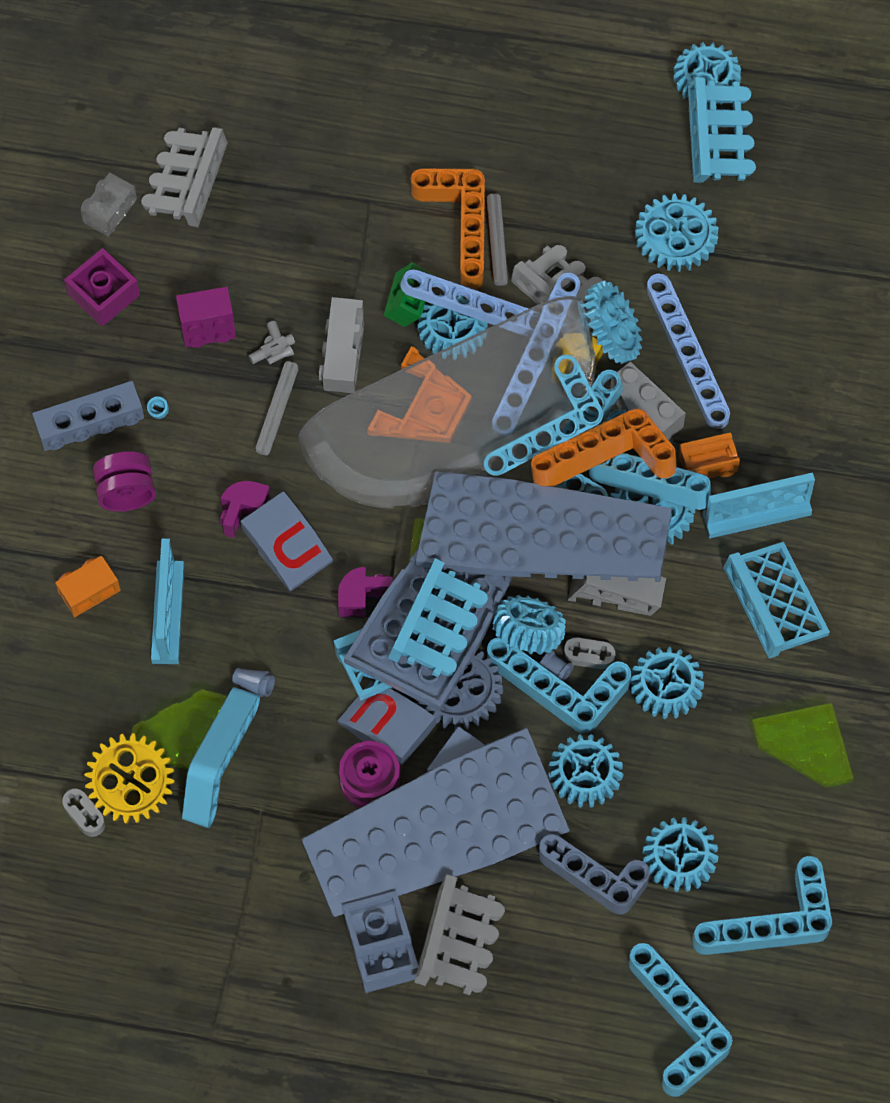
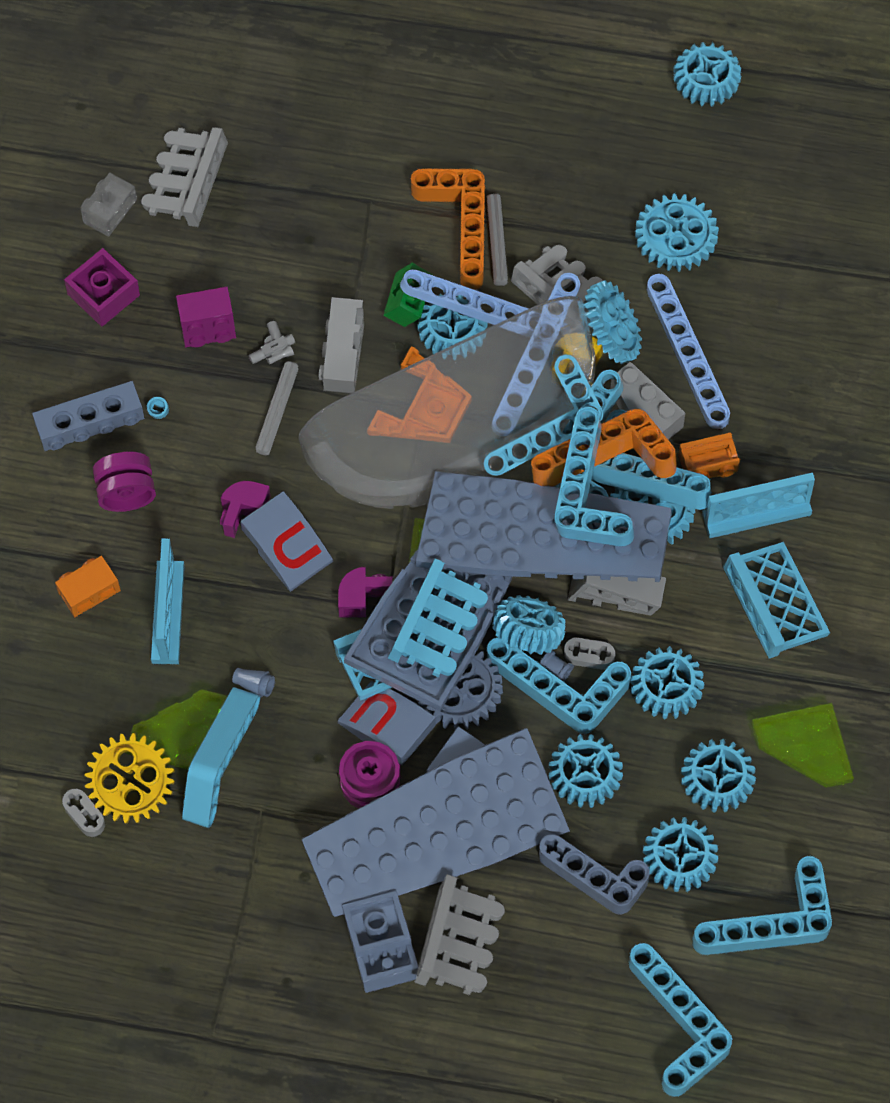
(580, 485): none -> medium azure beam
(703, 142): medium azure fence -> none
(729, 776): none -> medium azure gear

